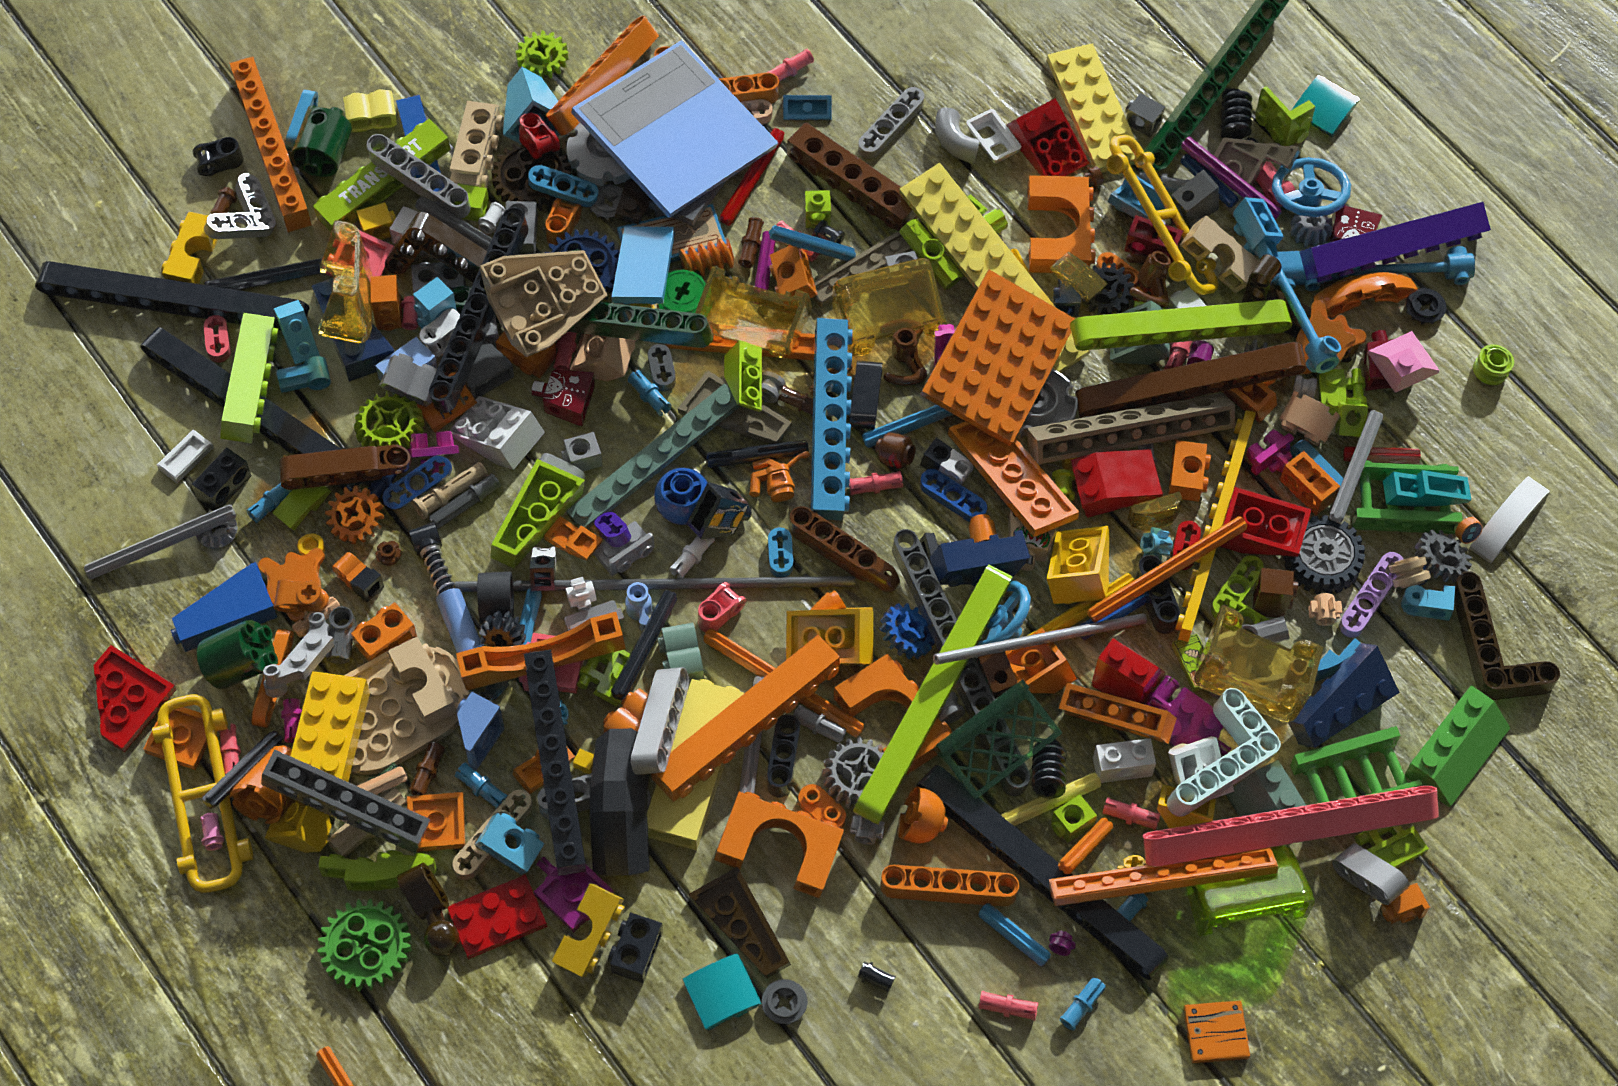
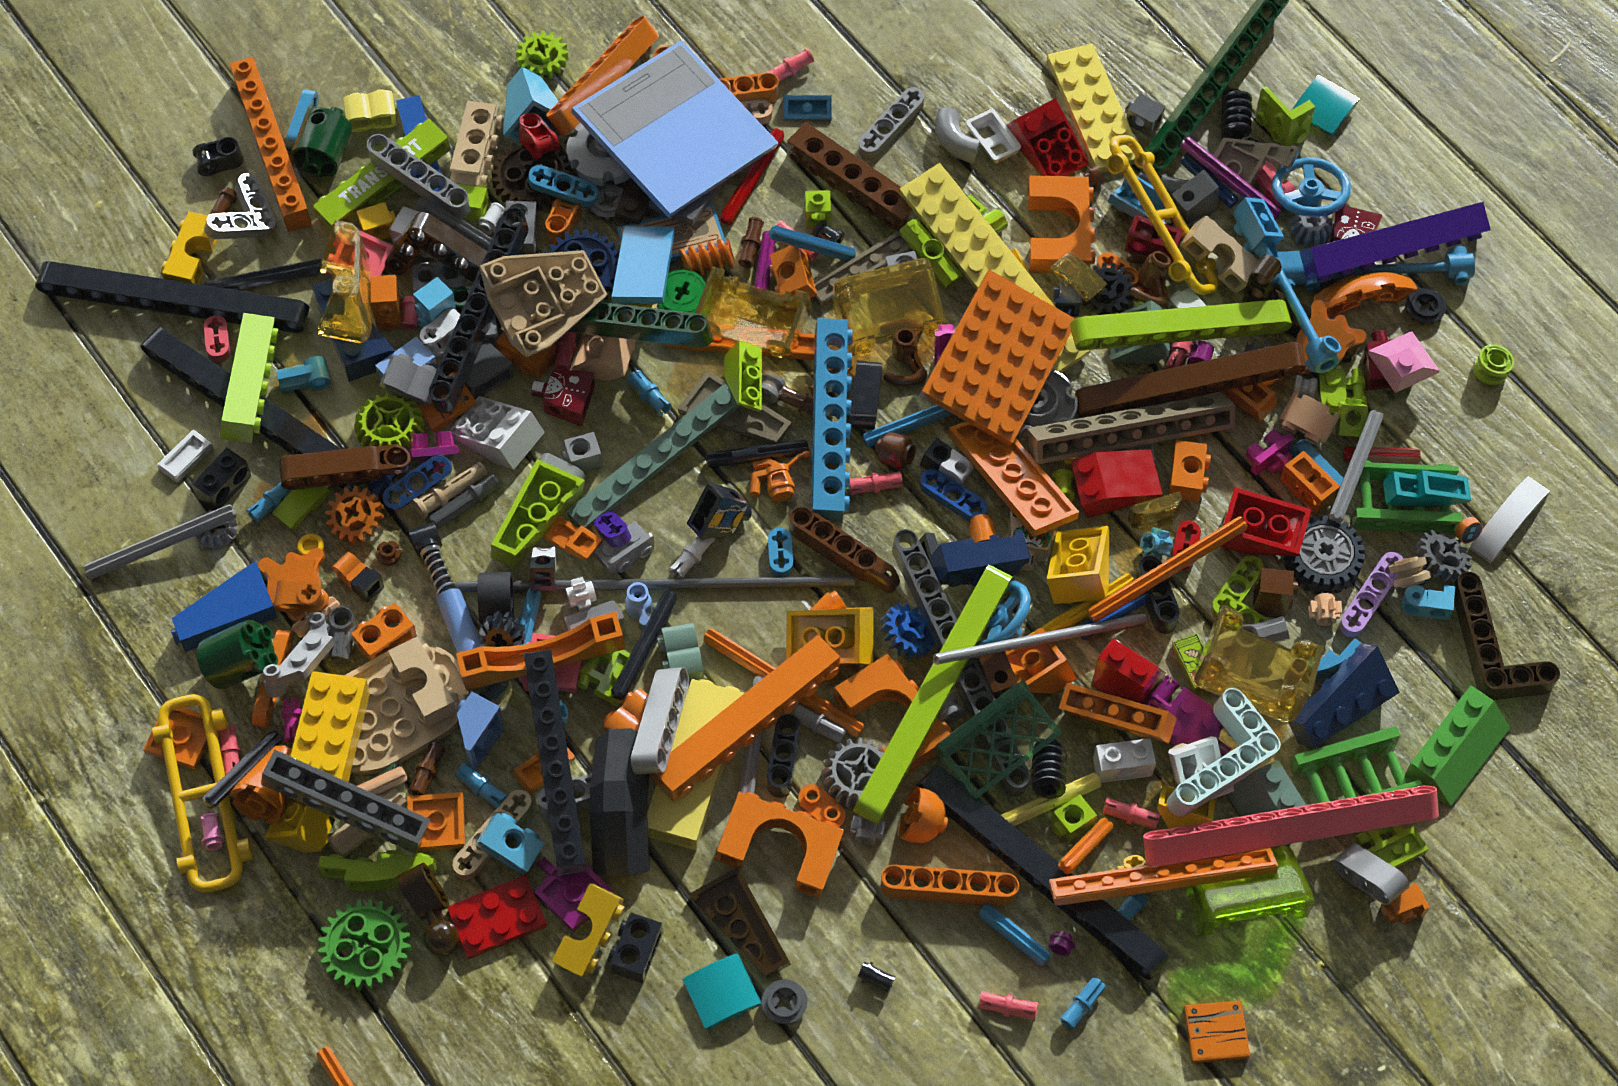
(127, 696): red plate -> none
(296, 331): medium azure brick -> none
(583, 761): yellow piece -> none
(656, 368): dark grey beam -> none
(672, 503): blue wheel -> none
(722, 604): coral piece -> none
(1217, 514): yellow plate -> none

